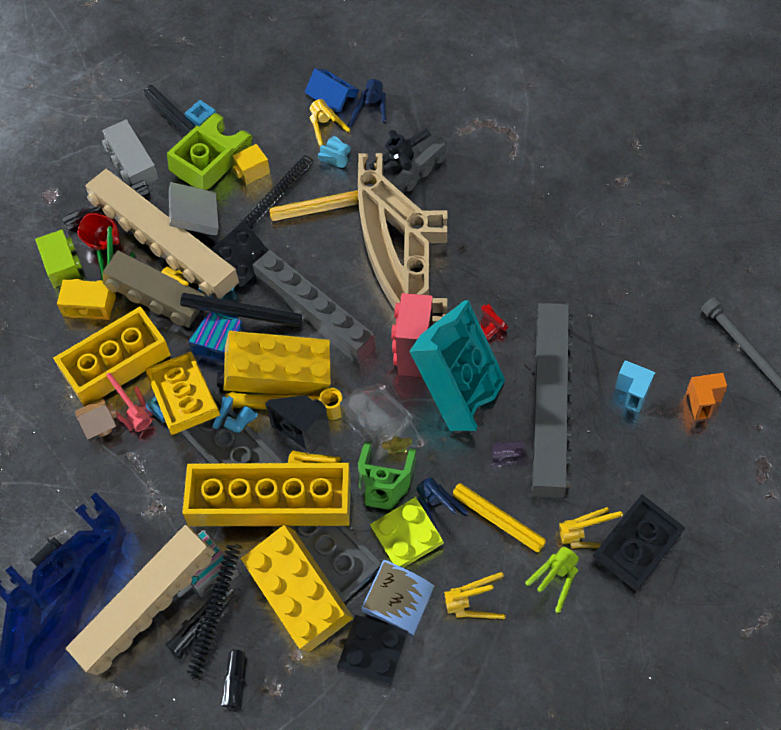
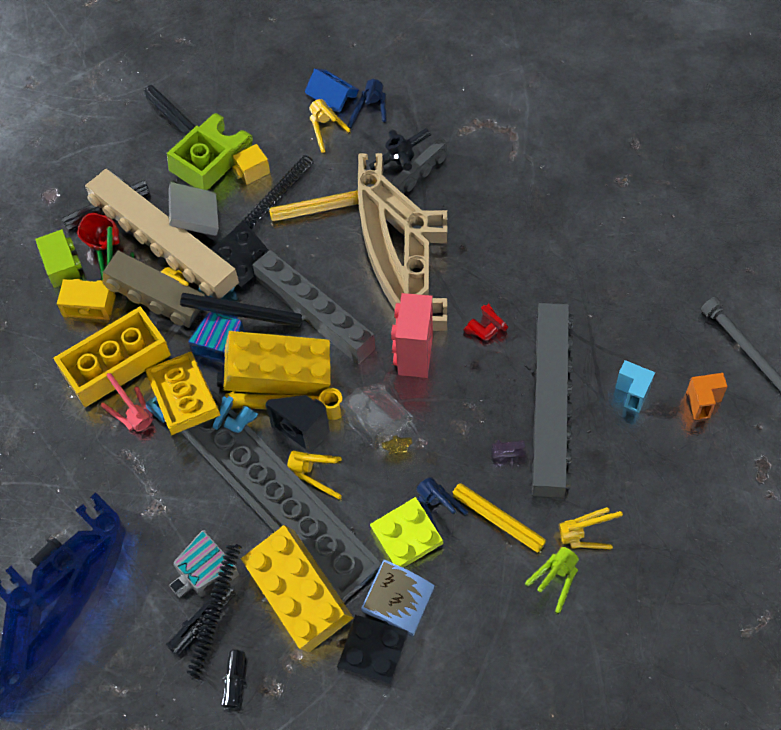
(96, 419): medium nougat brick -> none
(129, 154): light grey brick -> none
(140, 601): tan brick -> none
(199, 113): dark azure plate -> none
(267, 494): yellow brick -> none
(334, 152): medium azure piece -> none
(394, 483): bright green piece -> none
(458, 366): teal piece -> none
(458, 598): yellow plant -> none
(638, 542): black plate -> none

